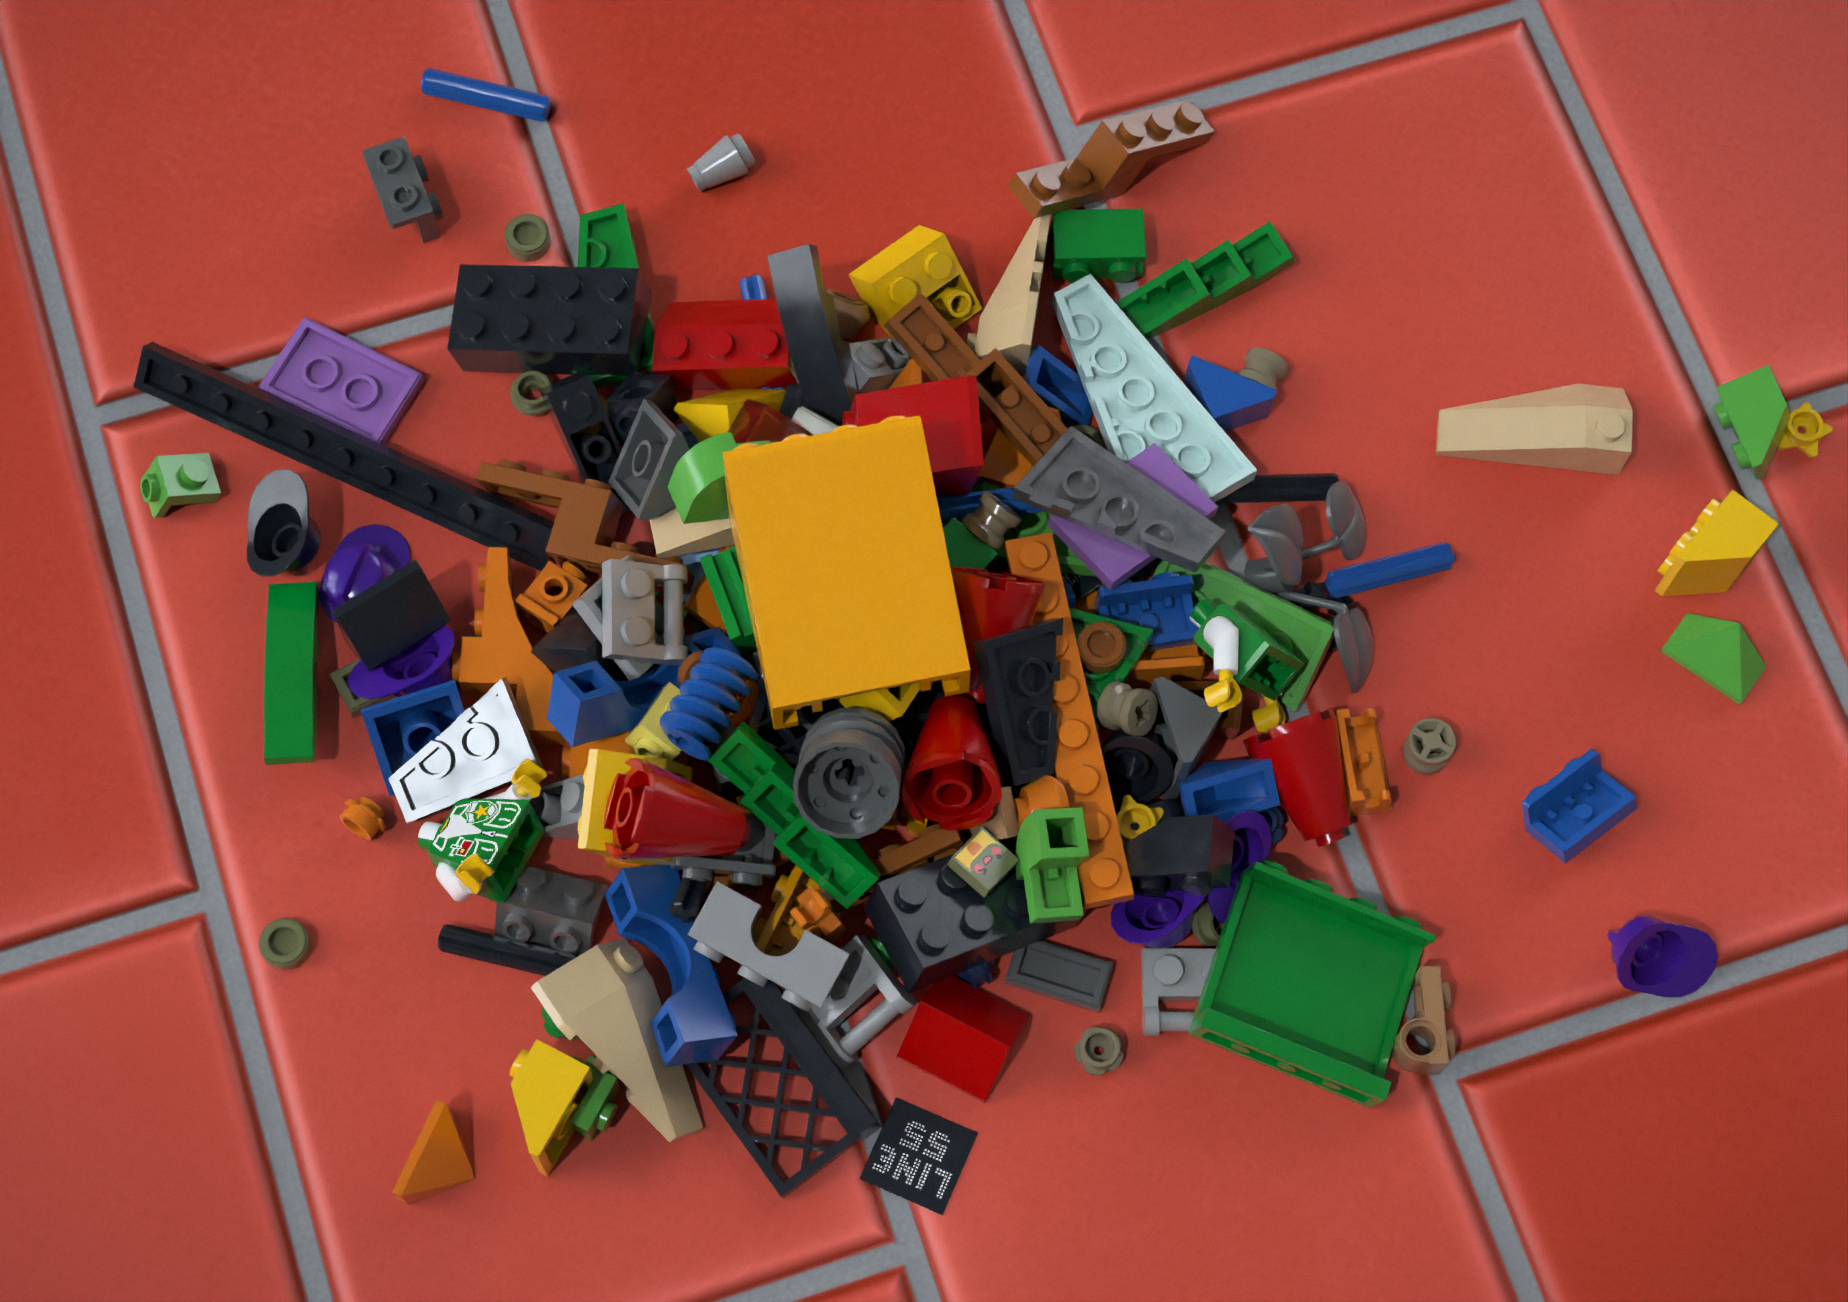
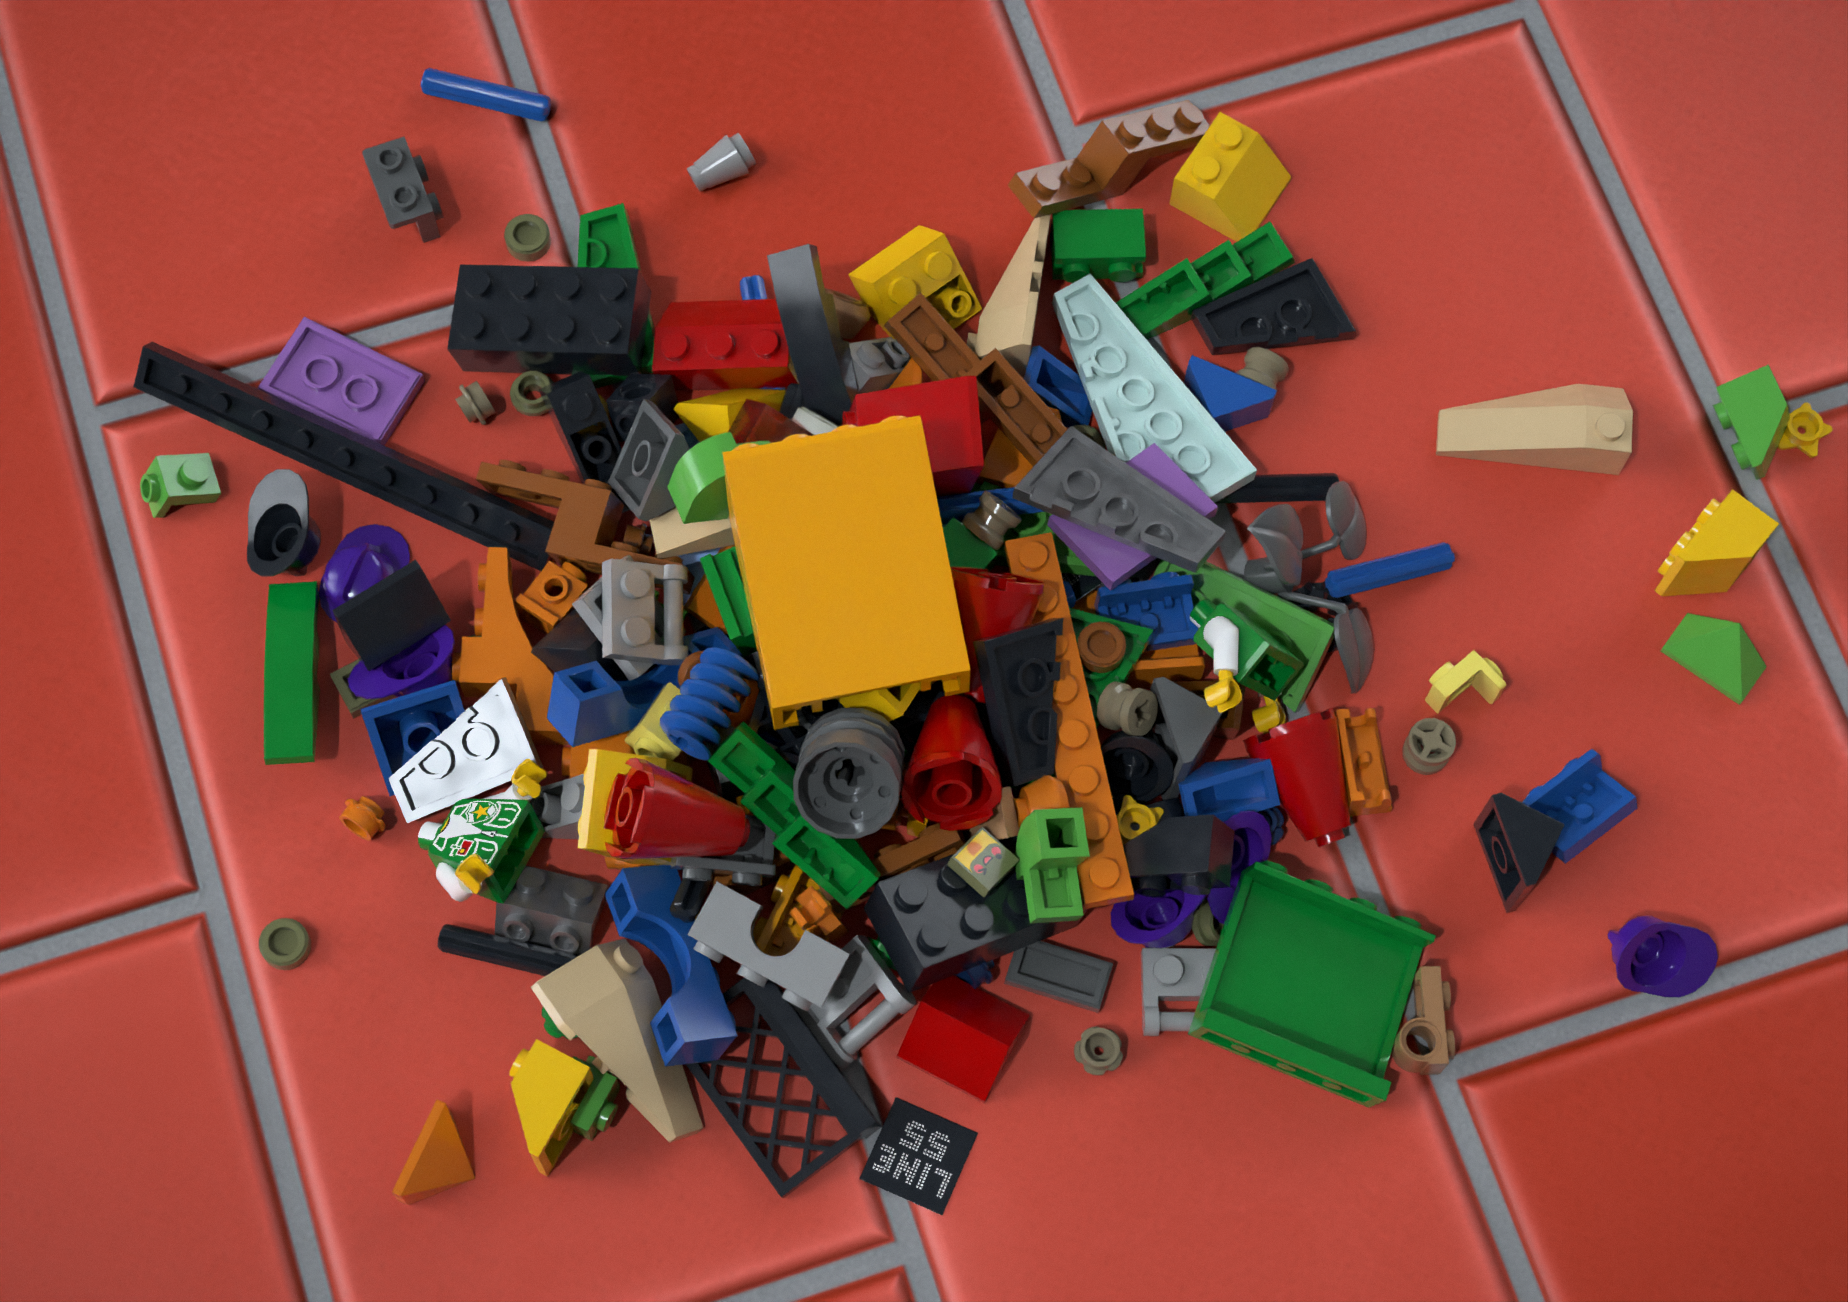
(474, 403): none -> dark tan plate
(636, 537): none -> dark orange plate
(1230, 179): none -> yellow slope
(1275, 313): none -> black wing
(1453, 680): none -> light yellow bracket
(1515, 845): none -> black slope

